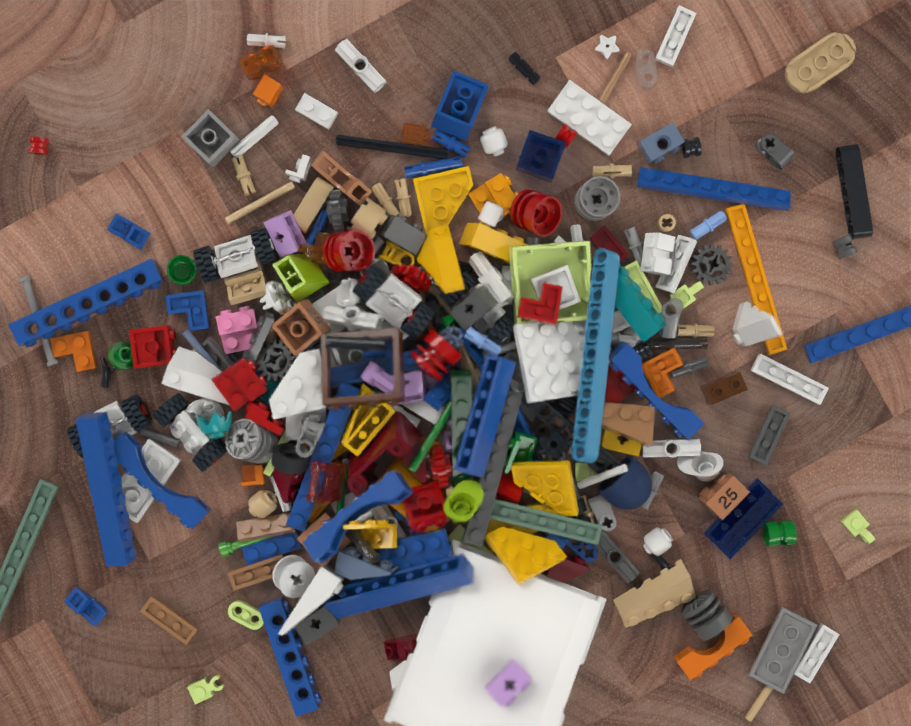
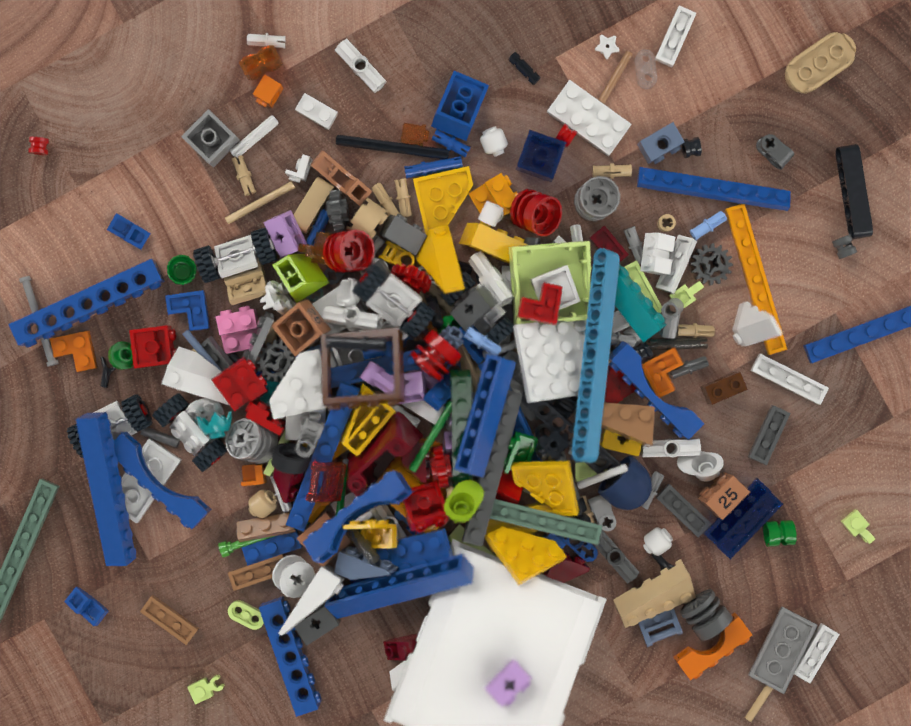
(658, 621): none -> sand blue plate
(683, 510): none -> dark grey plate

